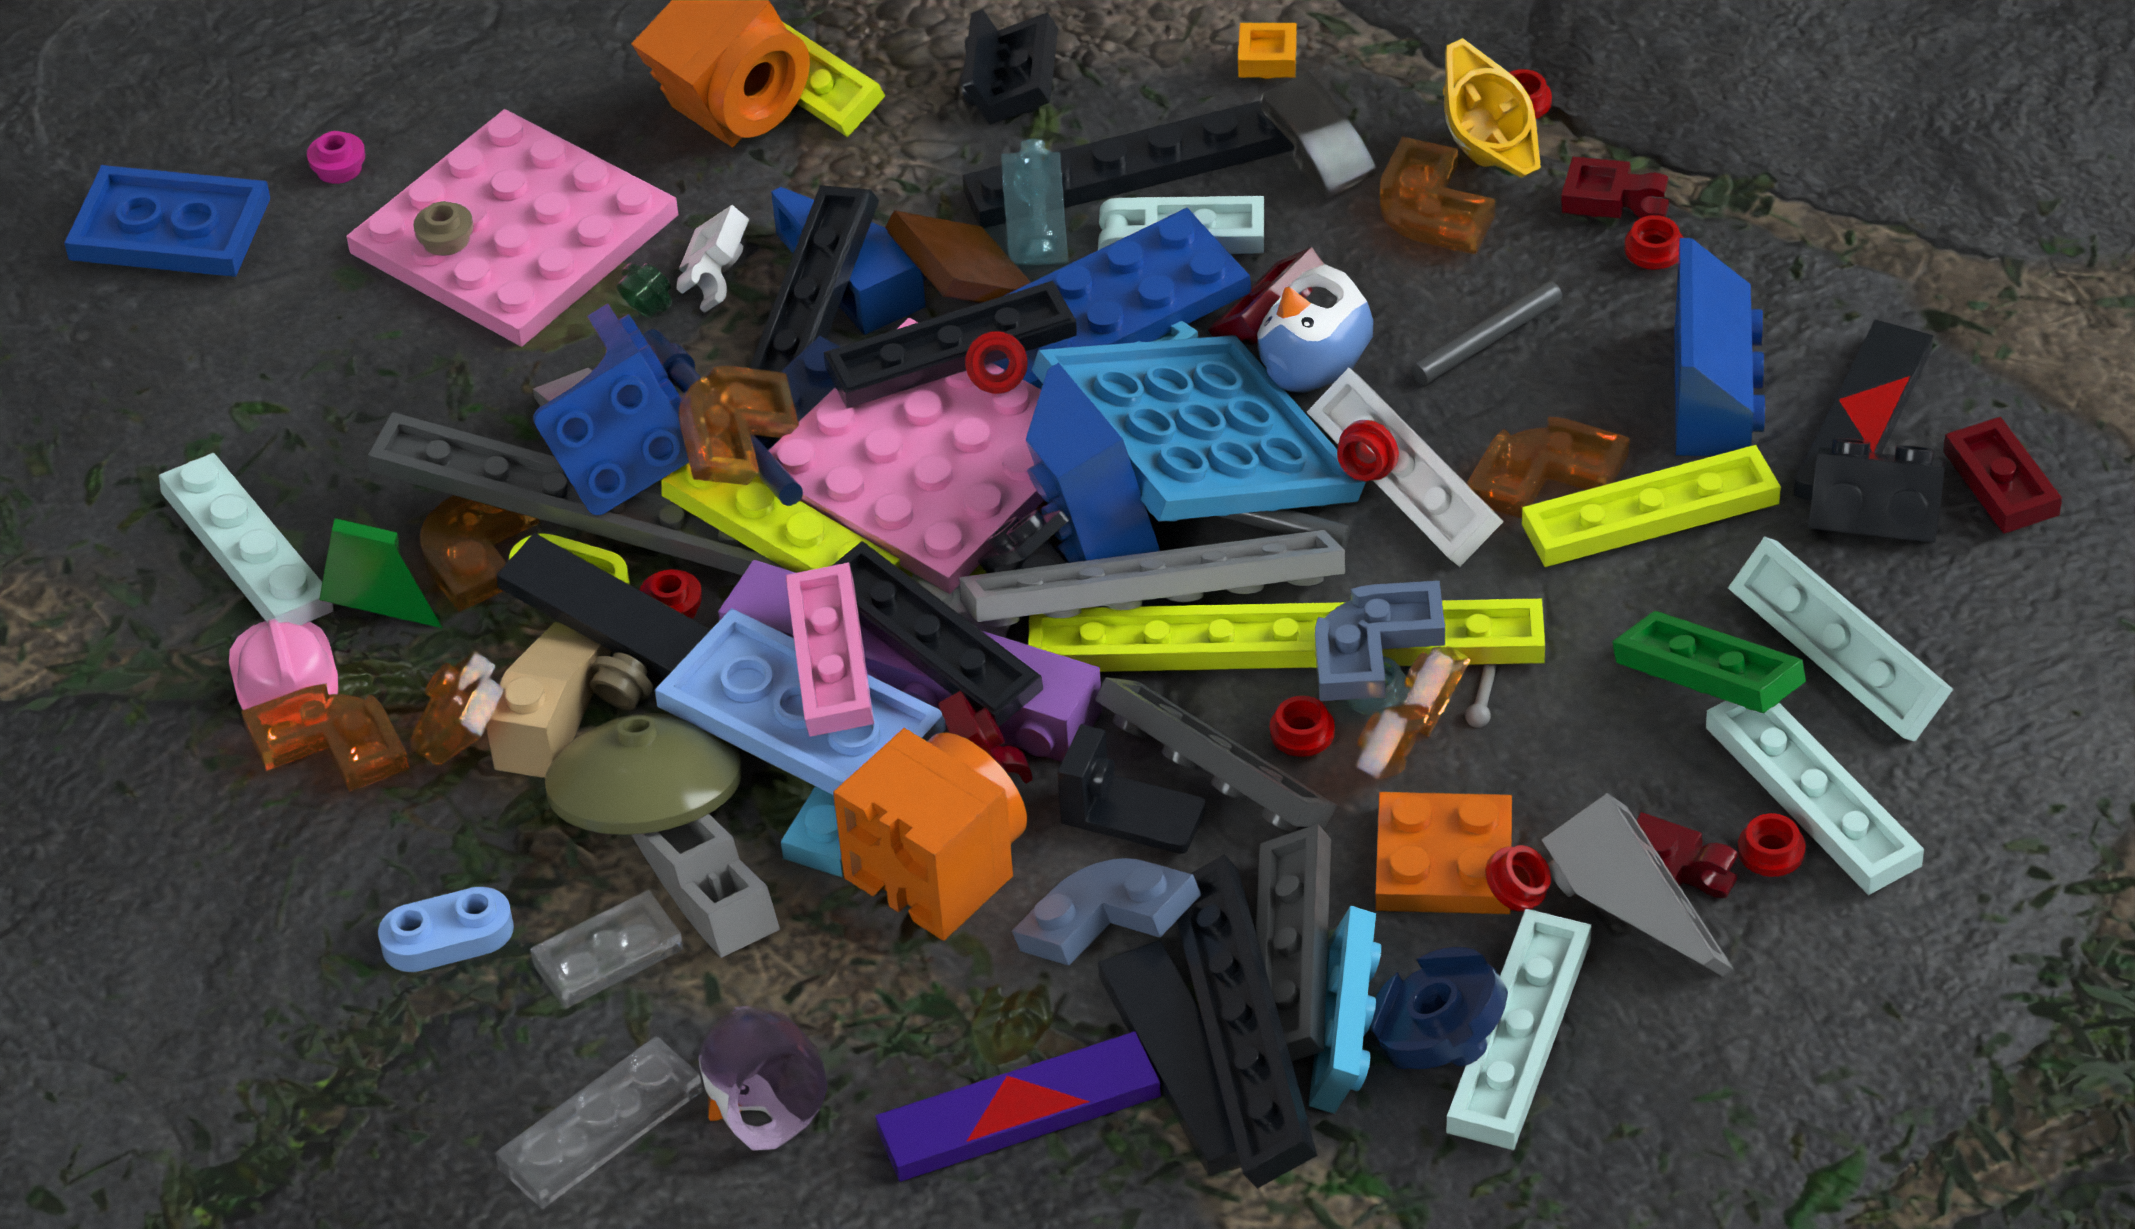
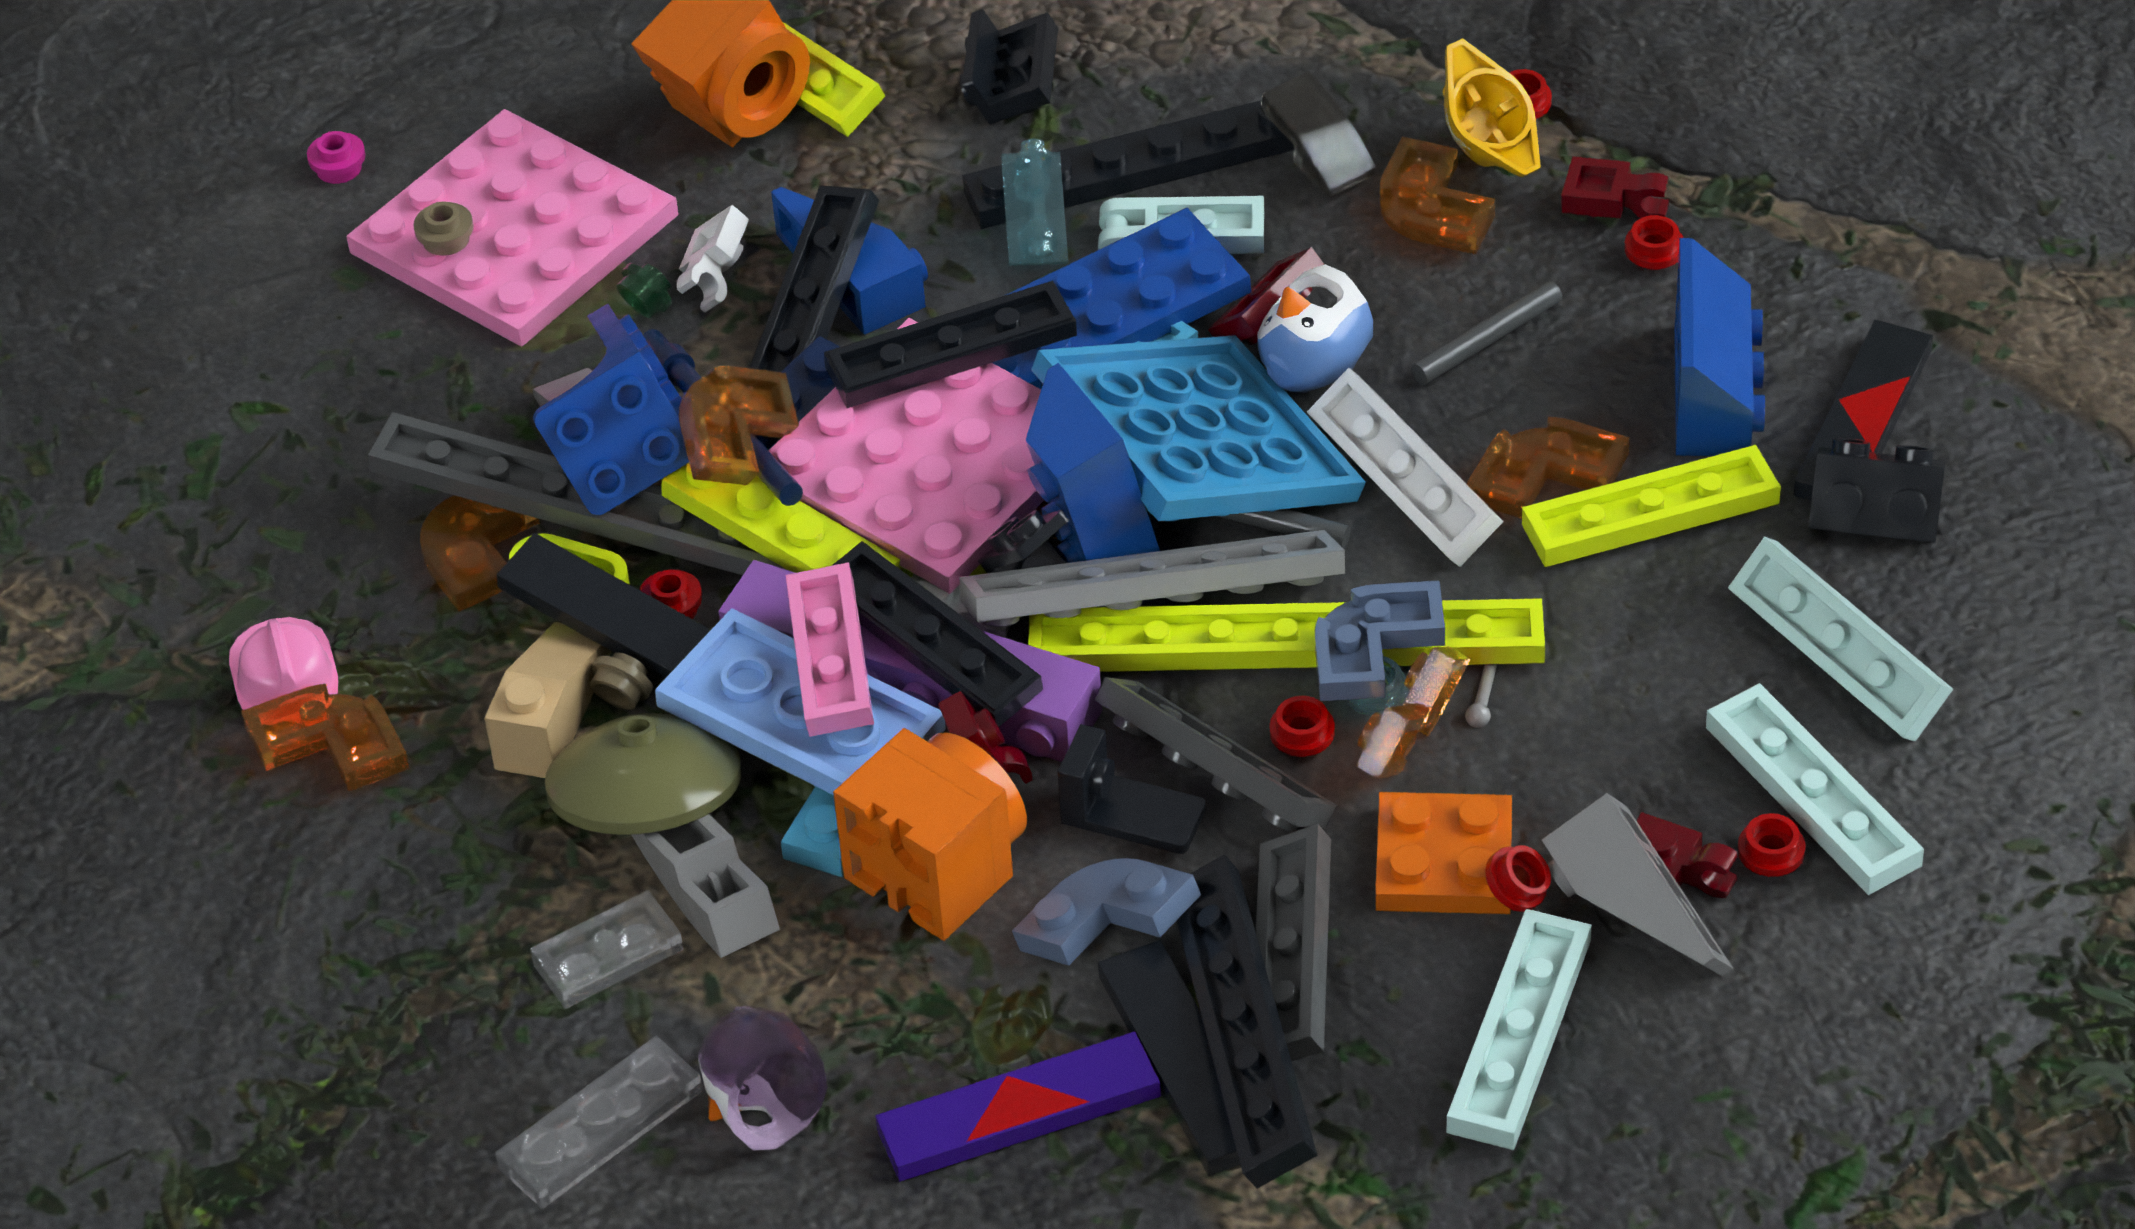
(168, 220): blue plate -> none
(244, 541): light aqua plate -> none
(370, 575): green slope -> none
(445, 929): light blue plate -> none
(457, 708): clear orange plate -> none
(956, 257): reddish brown tile -> none
(1010, 376): red plate -> none
(1267, 50): light orange plate -> none
(1348, 1010): medium azure plate -> none
(1358, 460): red plate -> none
(1440, 1010): dark blue plate -> none
(1709, 661): green plate -> none
(2002, 475): dark red plate -> none

